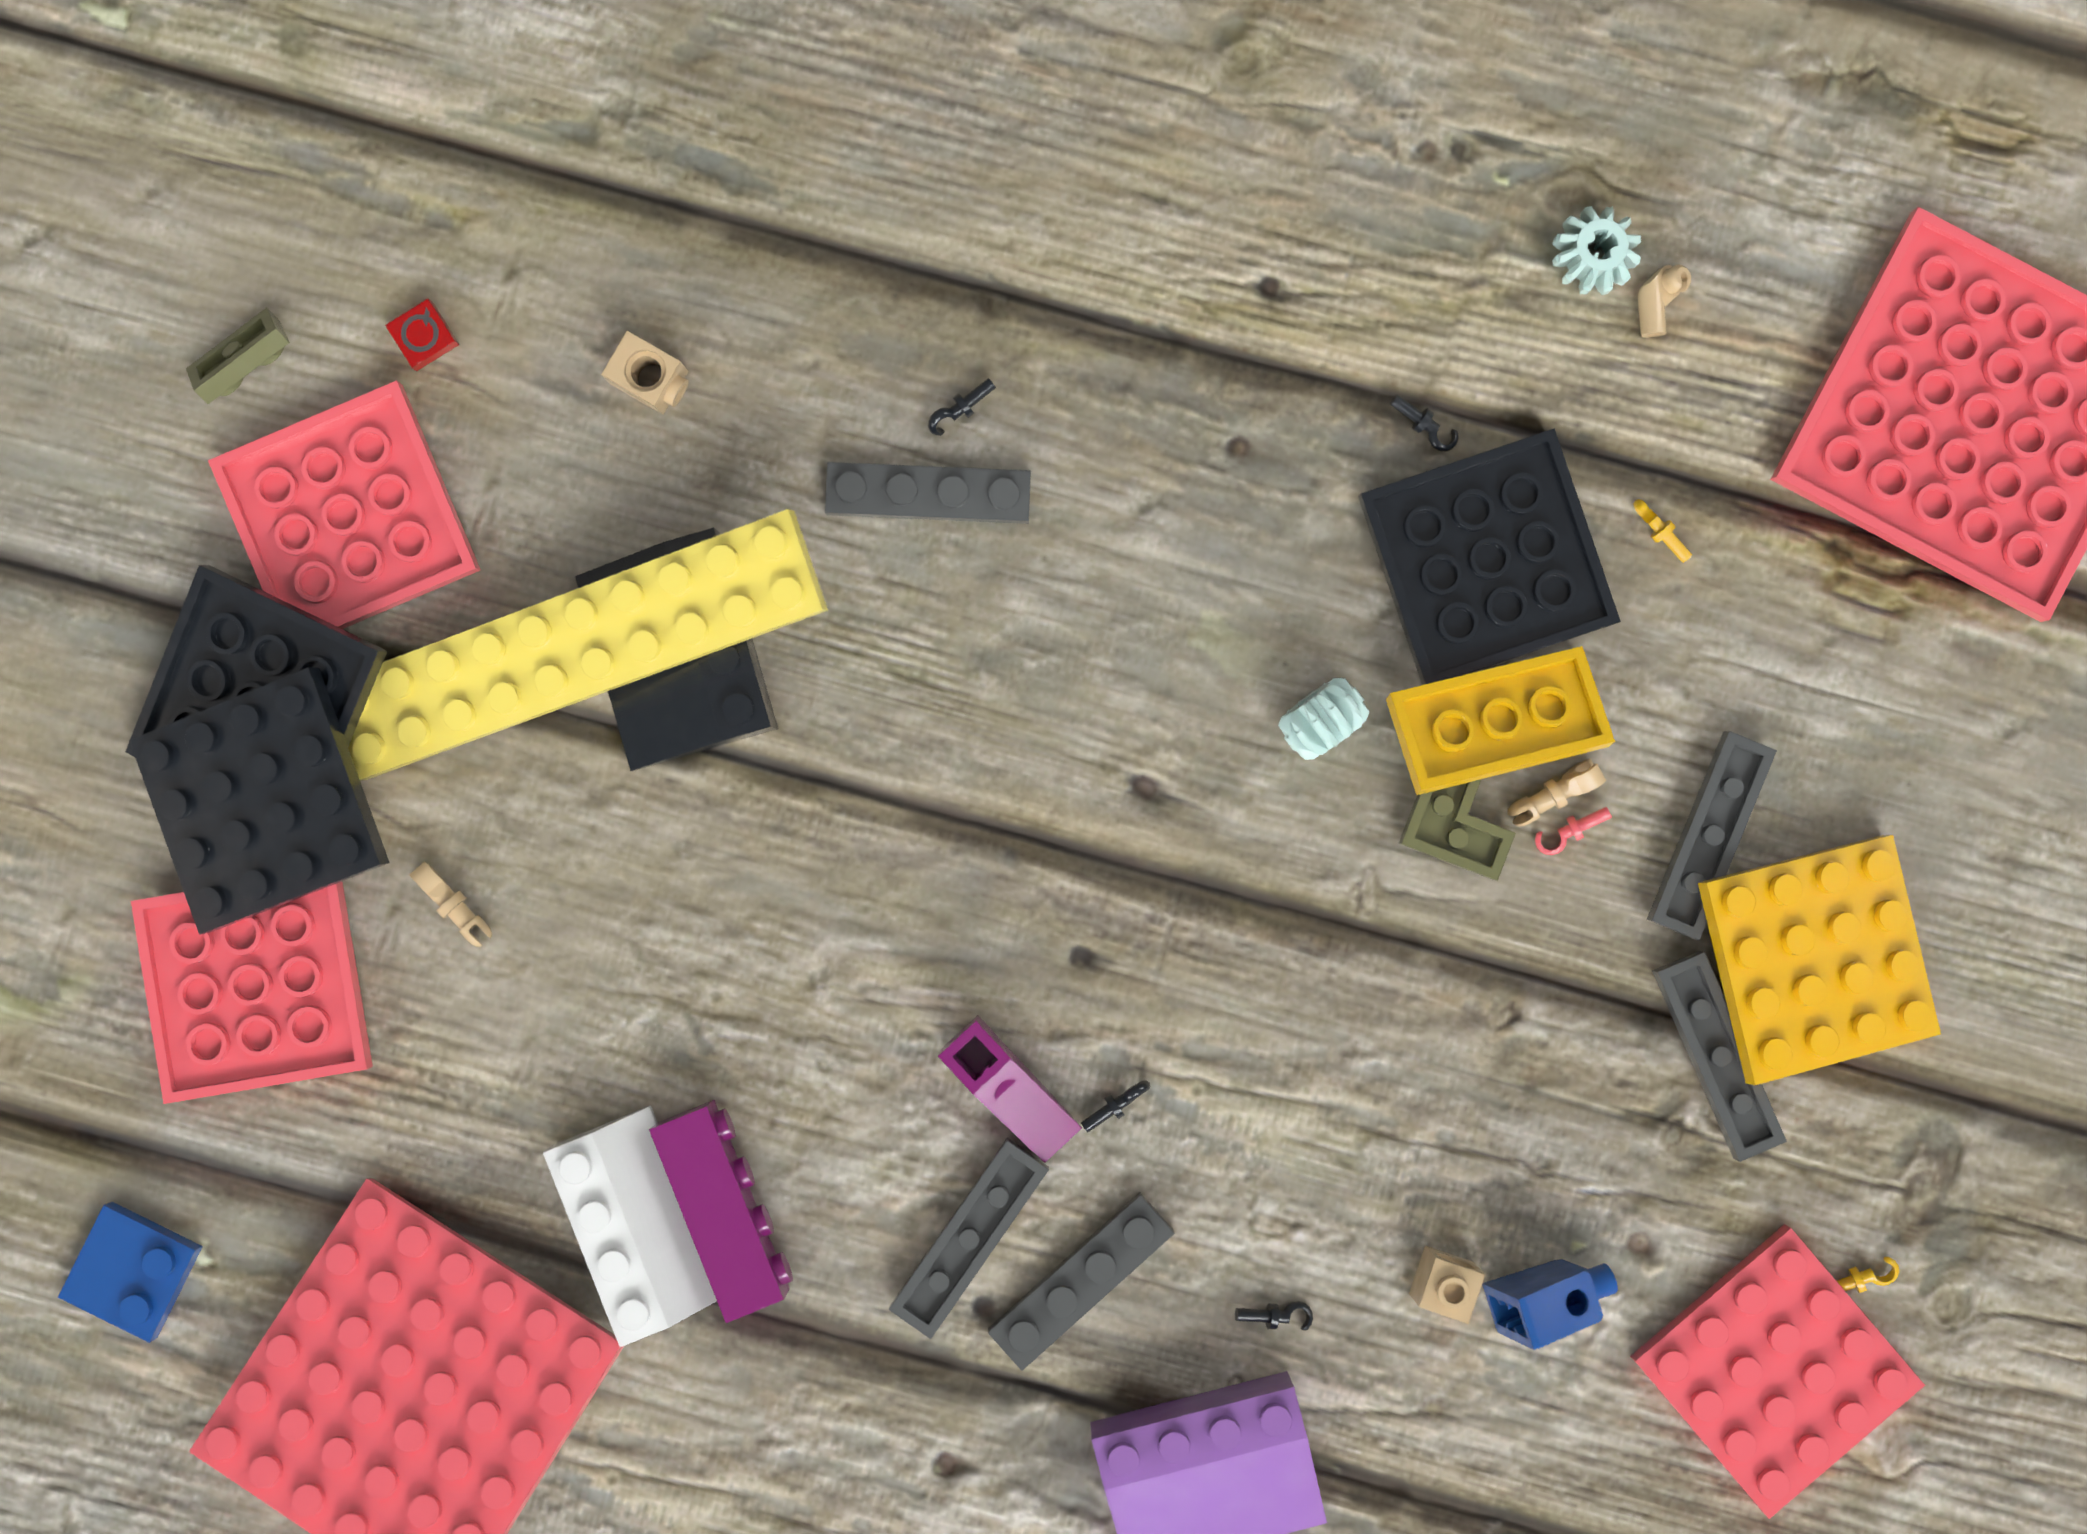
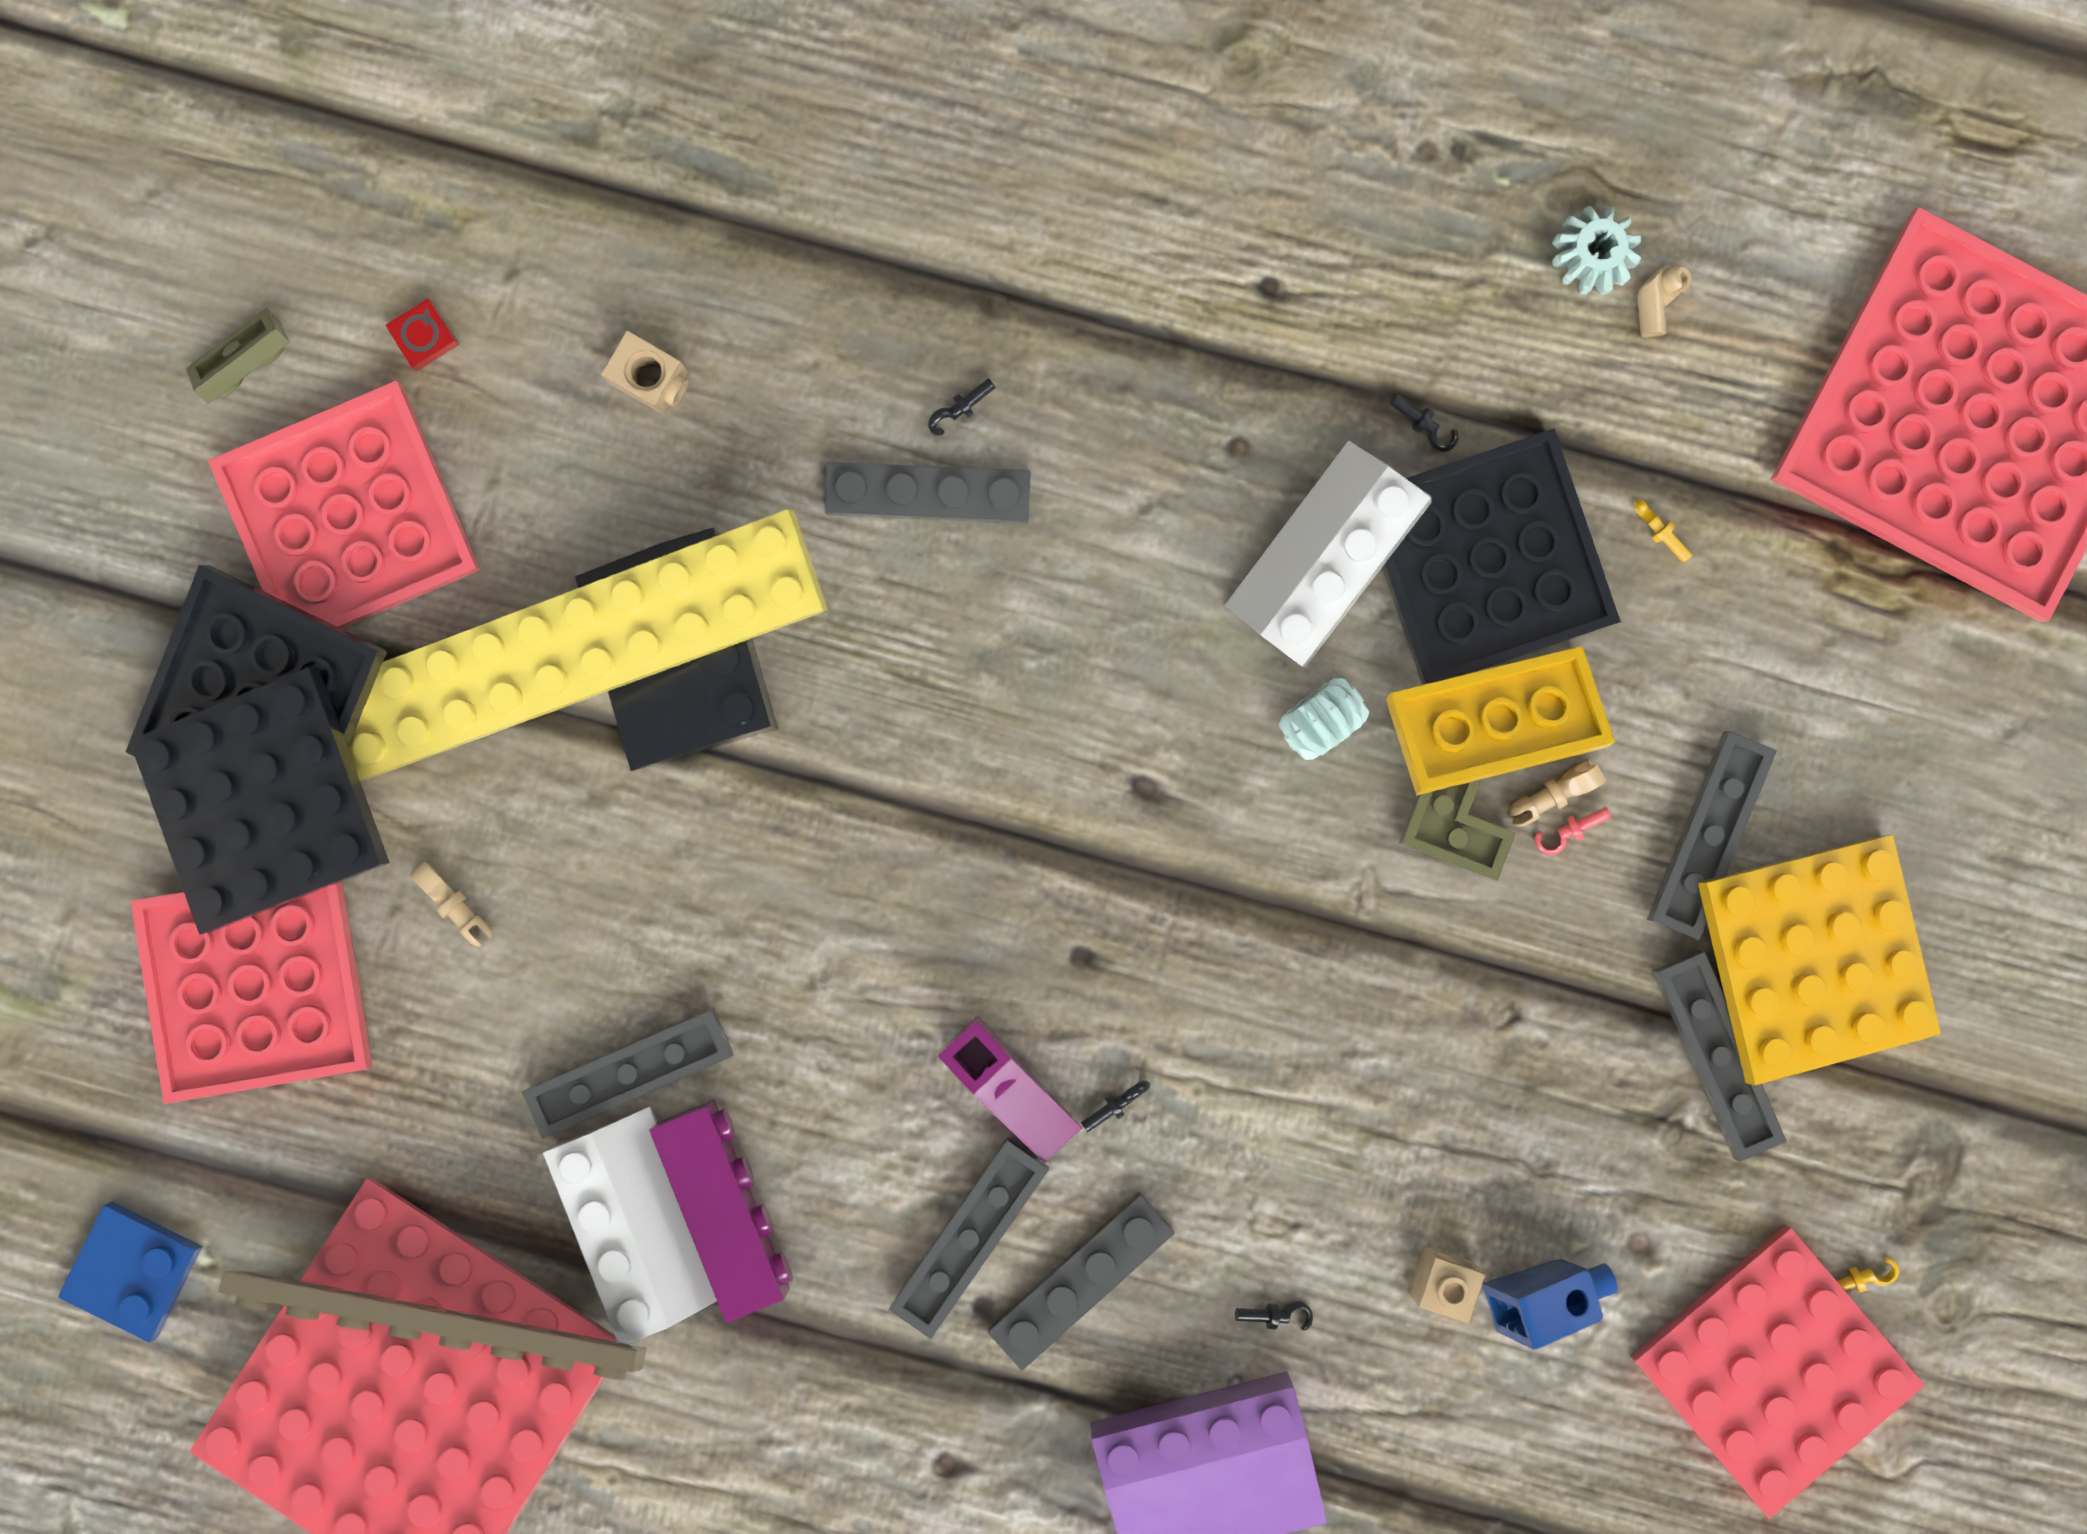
(454, 1327): none -> dark tan plate
(628, 1073): none -> dark grey plate
(1328, 553): none -> white slope

